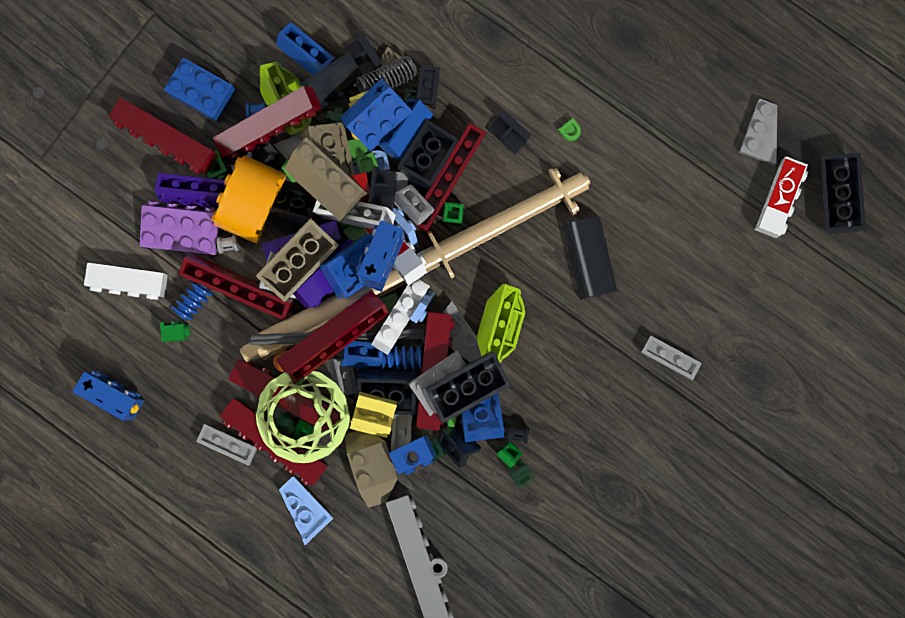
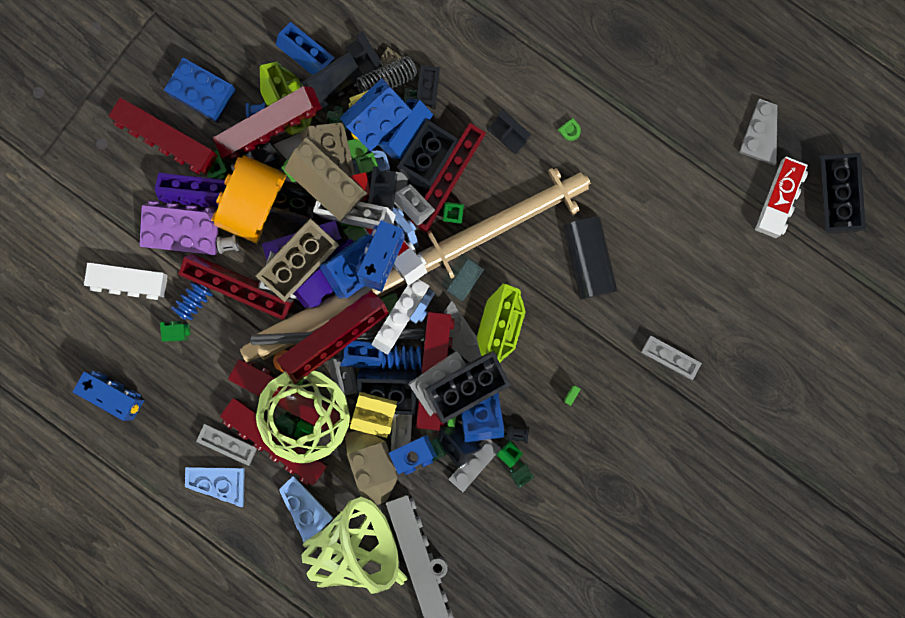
(221, 483): none -> light blue wing
(384, 553): none -> yellowish green piece
(465, 280): none -> clear light blue tile
(475, 464): none -> light grey plate
(570, 397): none -> bright green tile

